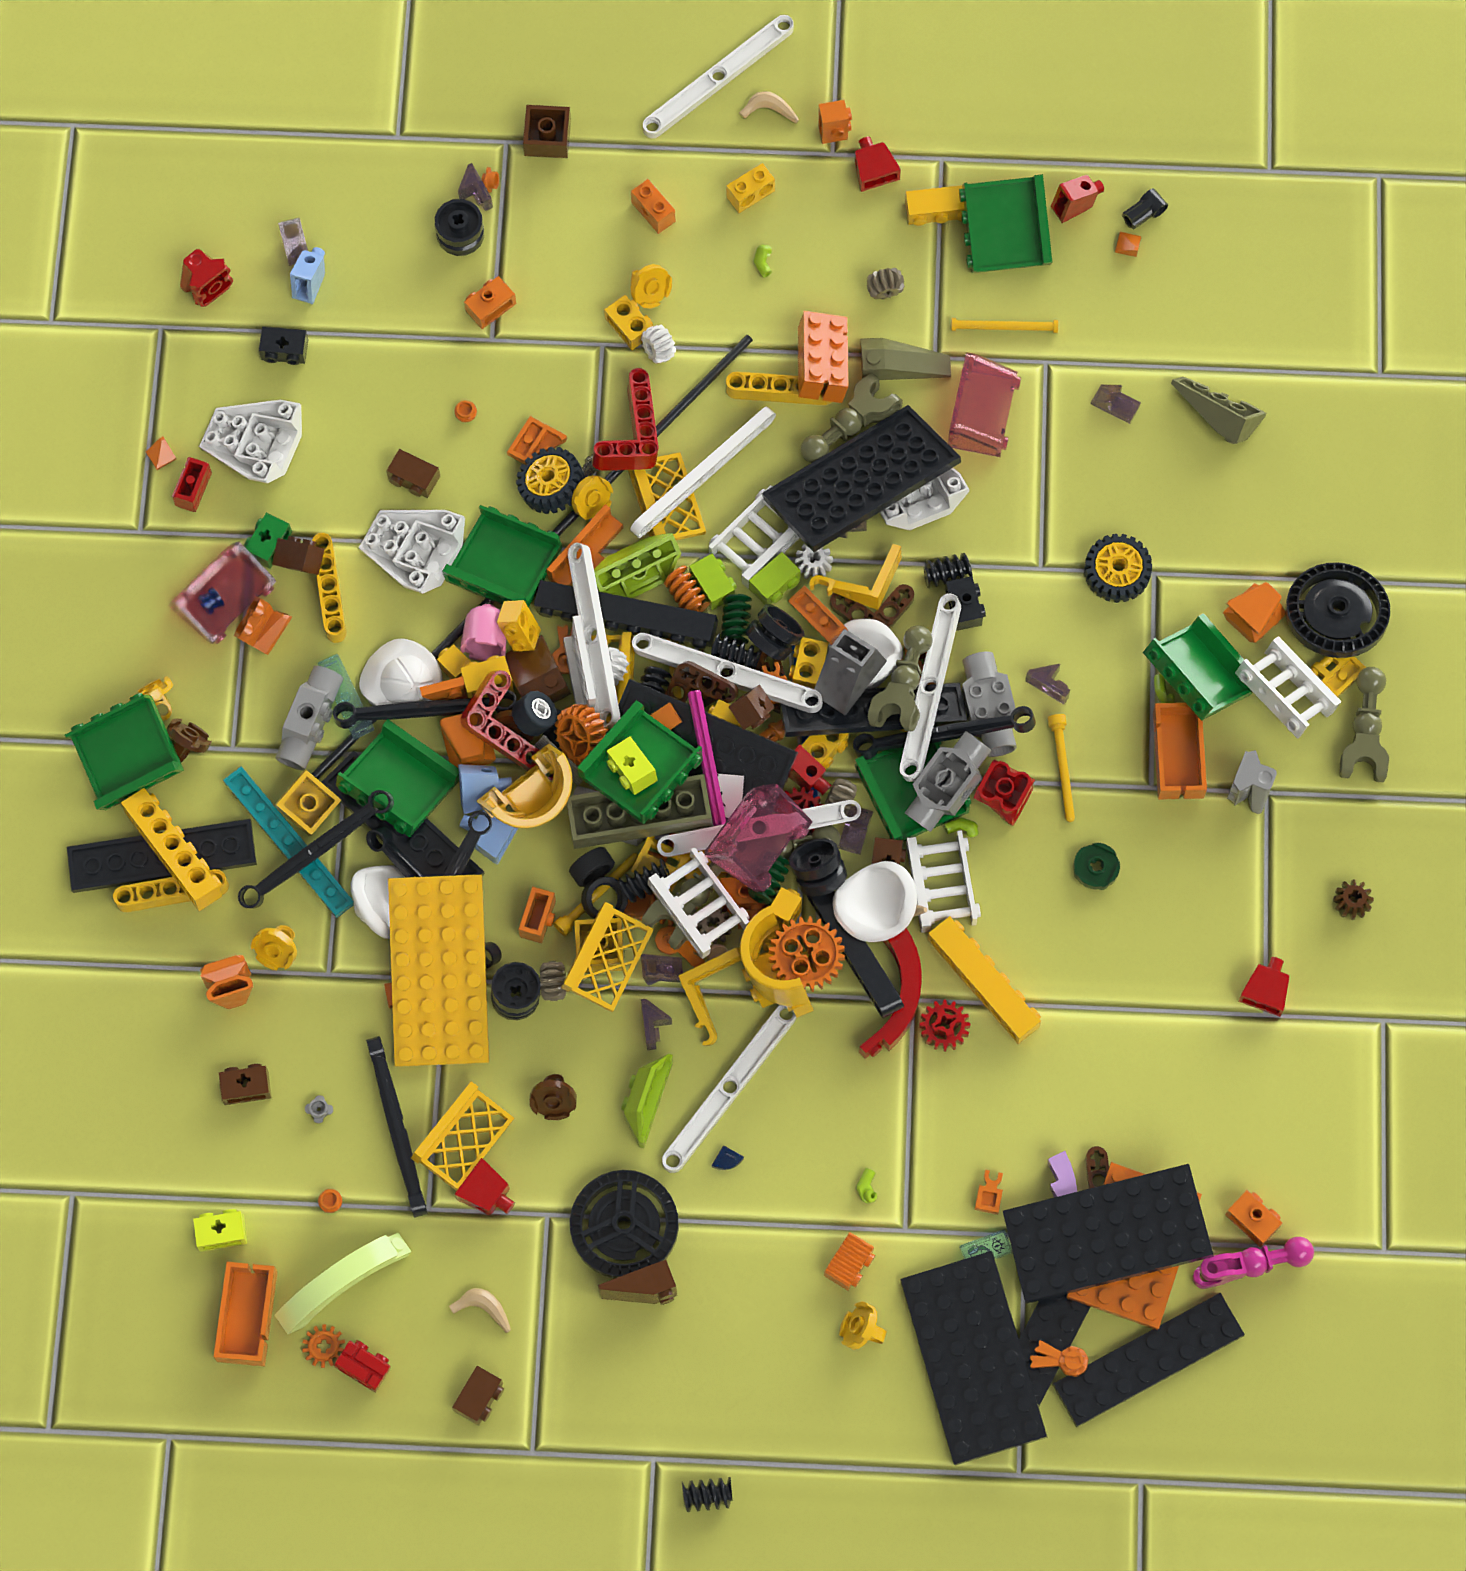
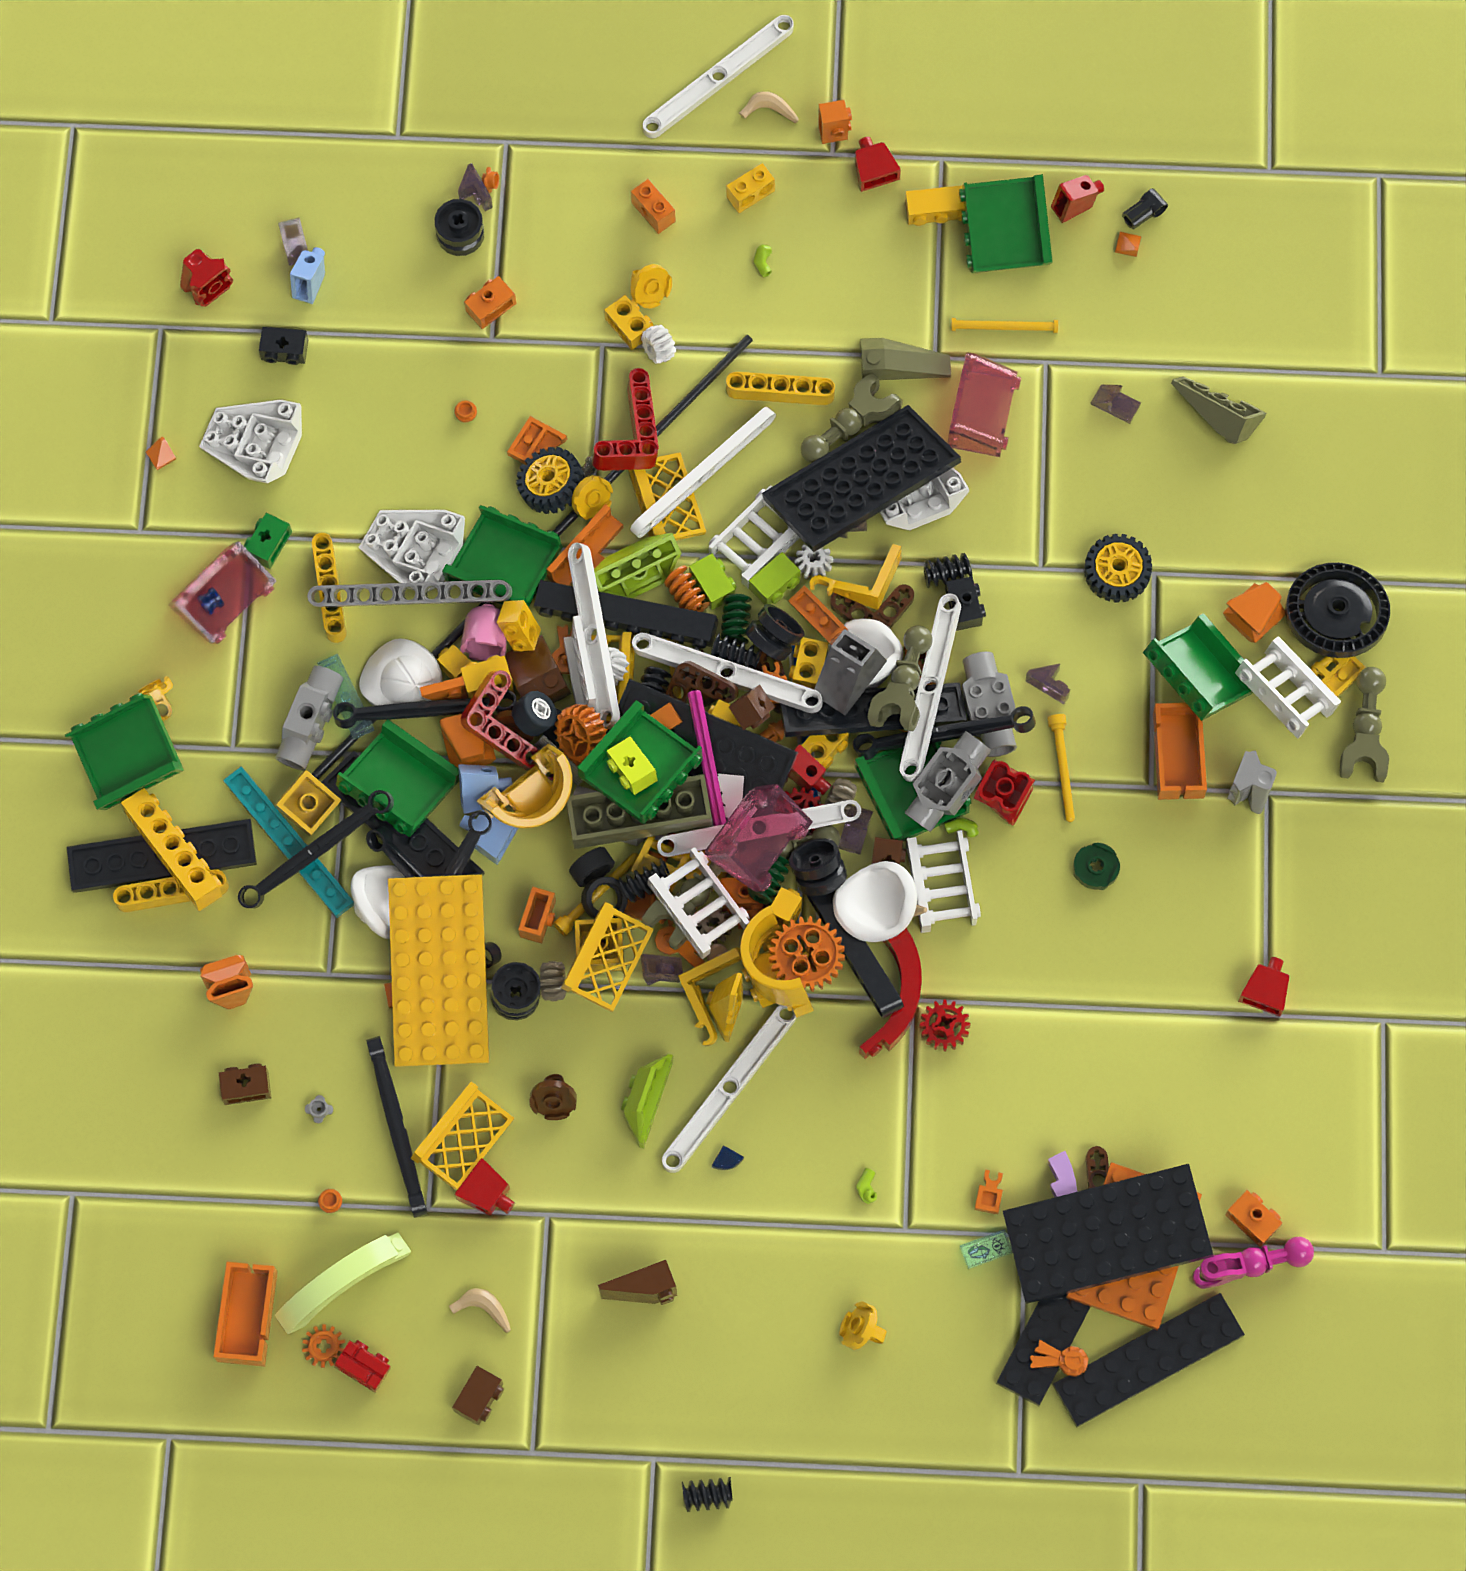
(187, 738): reddish brown tile -> none
(191, 484): red brick -> none
(232, 1233): neon yellow brick -> none
(262, 625): orange piece -> none
(275, 947): yellow tile -> none
(298, 556): reddish brown brick -> none
(399, 589): none -> light grey beam
(413, 474): reddish brown brick -> none
(547, 131): reddish brown brick -> none
(618, 1206): black piece -> none
(653, 1017): slope -> none
(726, 1003): none -> yellow wedge
(822, 356): piece -> none
(849, 1262): orange brick -> none
(885, 283): dark tan gear -> none
(973, 1358): black plate -> none
(984, 980): yellow brick -> none
(1160, 690): lime arm -> none
(1361, 895): reddish brown gear -> none

